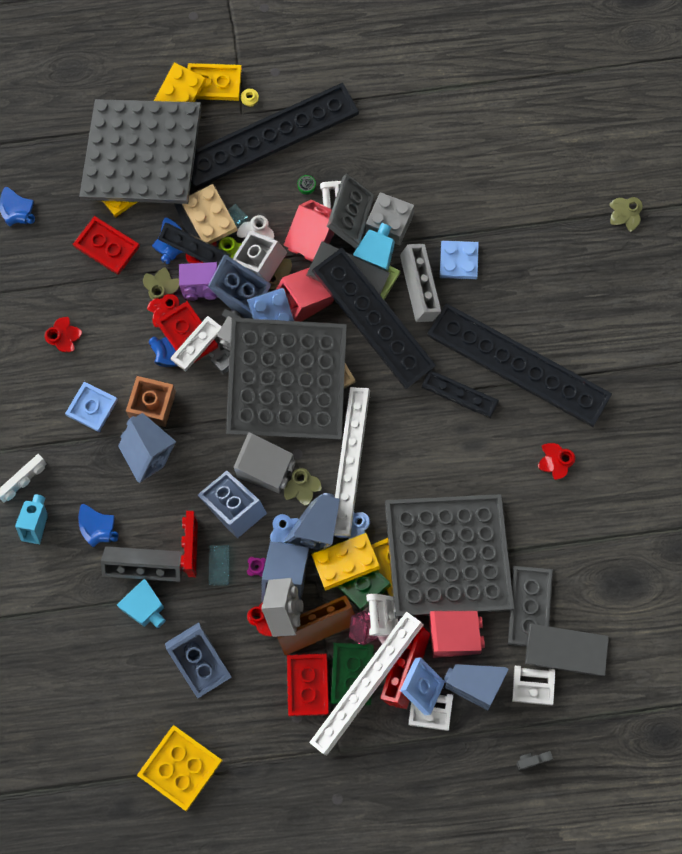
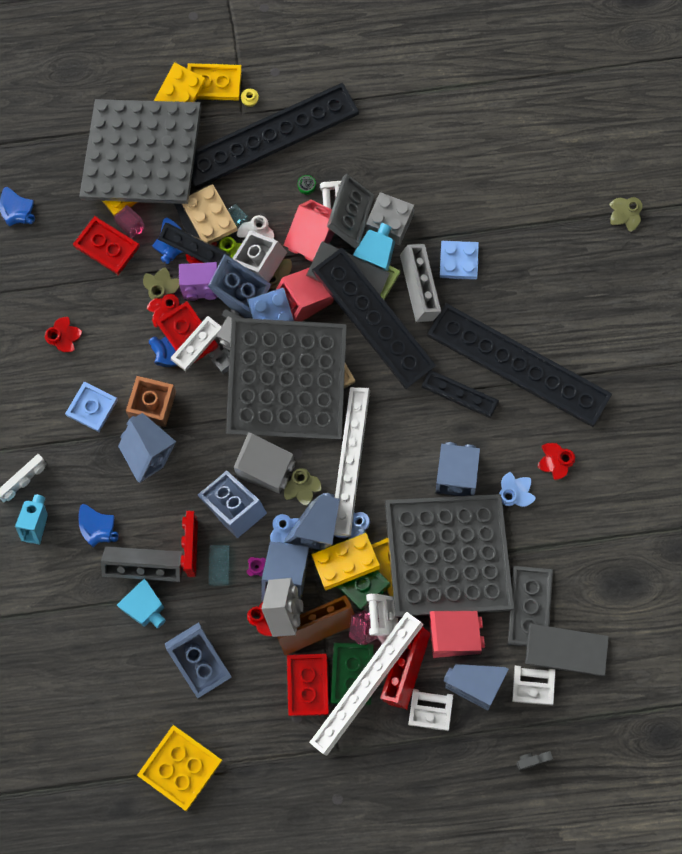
(129, 221): none -> clear pink brick
(422, 686): light blue plate -> none
(457, 470): none -> sand blue slope
(517, 489): none -> light blue plate

